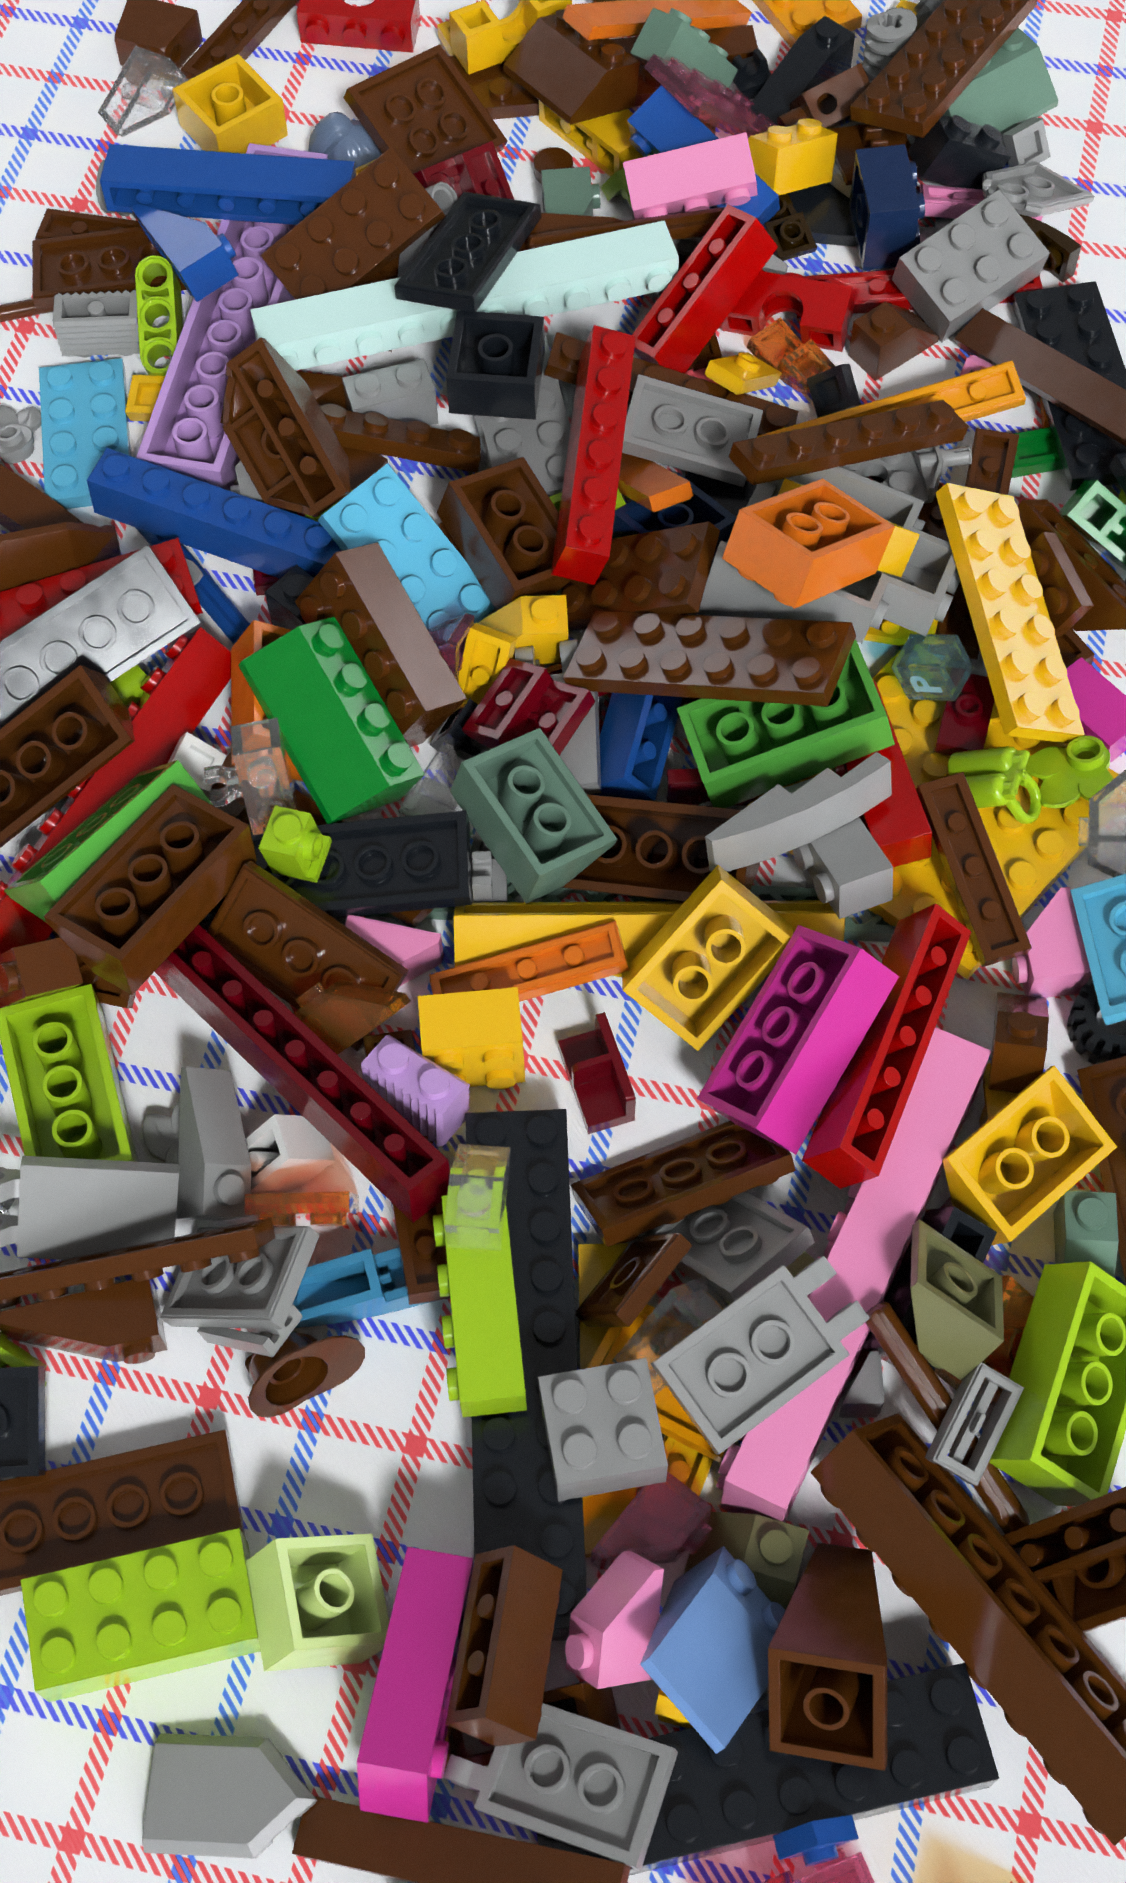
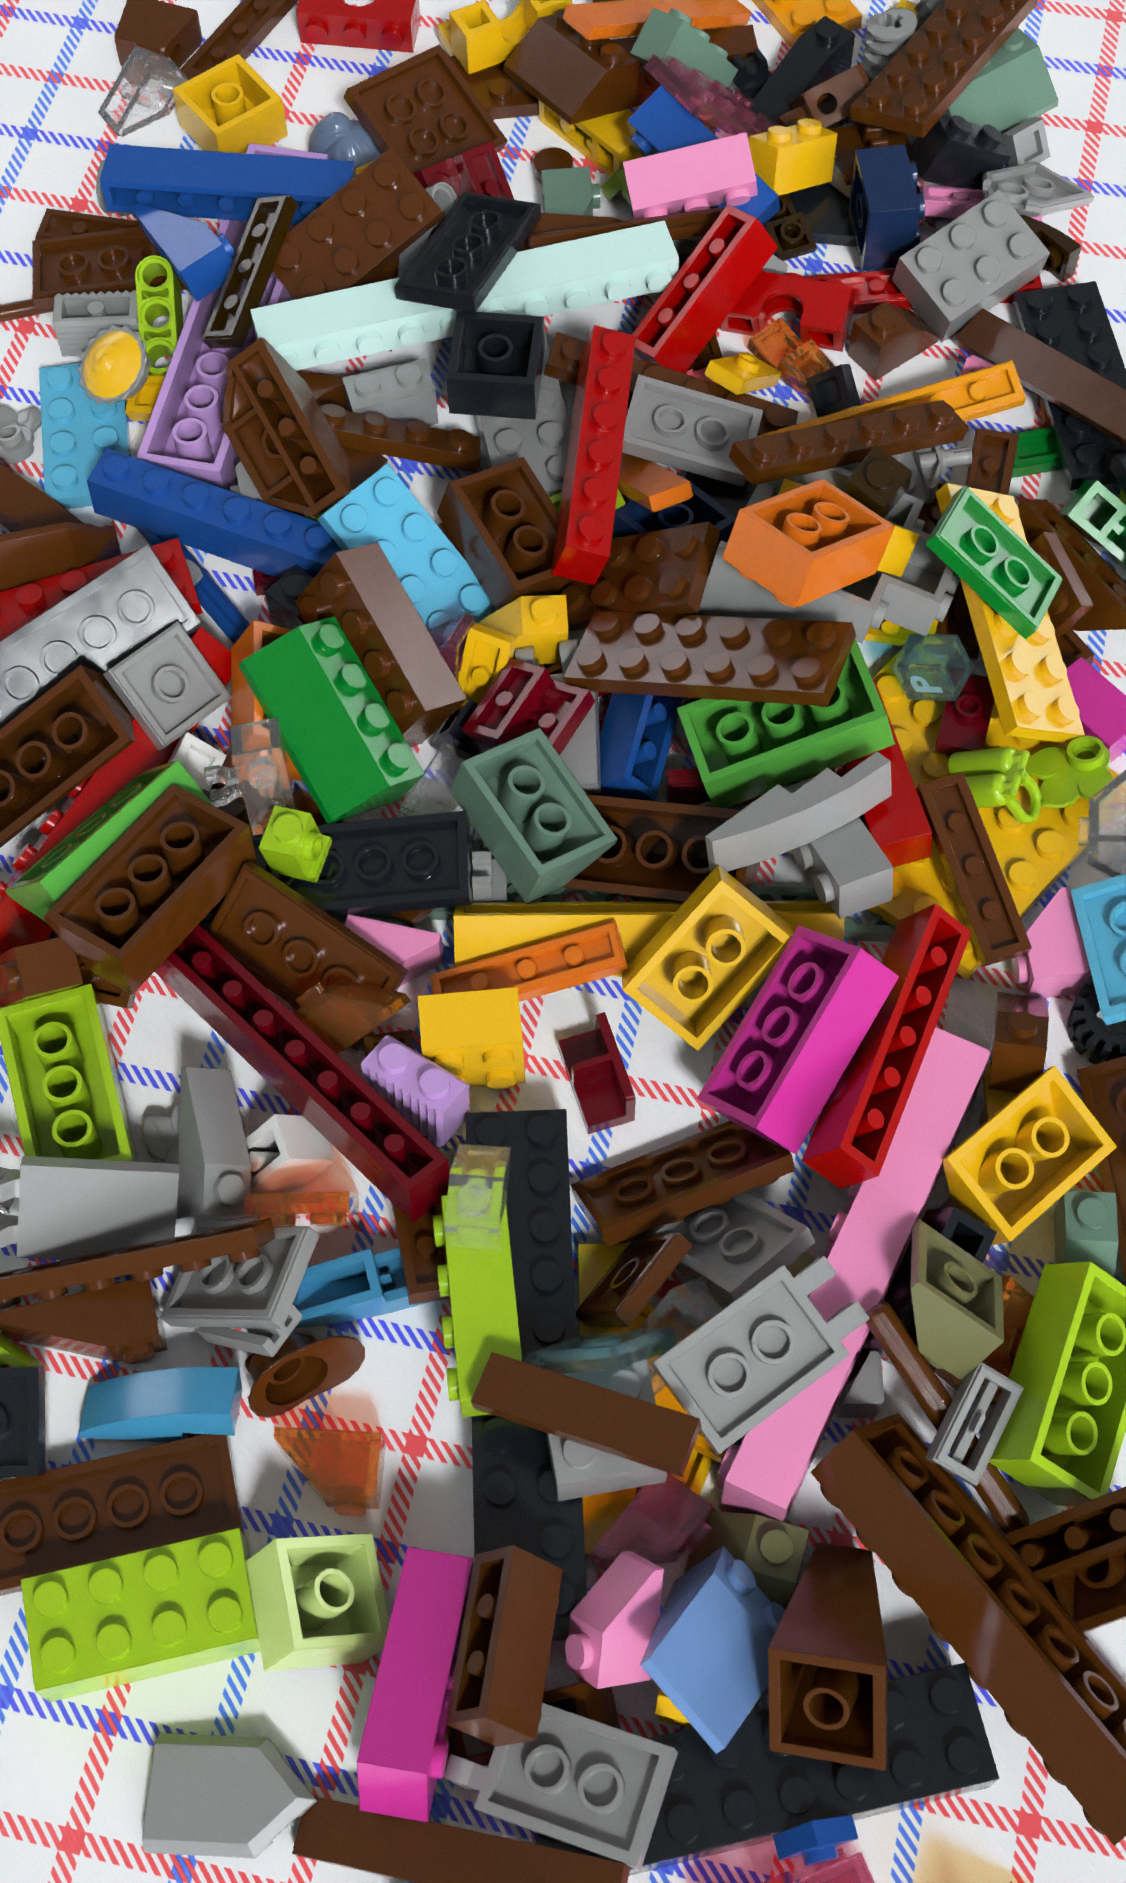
(114, 365): none -> yellow piece
(163, 1405): none -> dark azure slope
(167, 686): none -> light grey tile
(250, 272): none -> dark brown tile
(337, 1465): none -> clear orange slope
(587, 1414): none -> reddish brown tile
(603, 1350): none -> clear light blue tile
(879, 482): none -> dark brown brick
(994, 561): none -> green tile

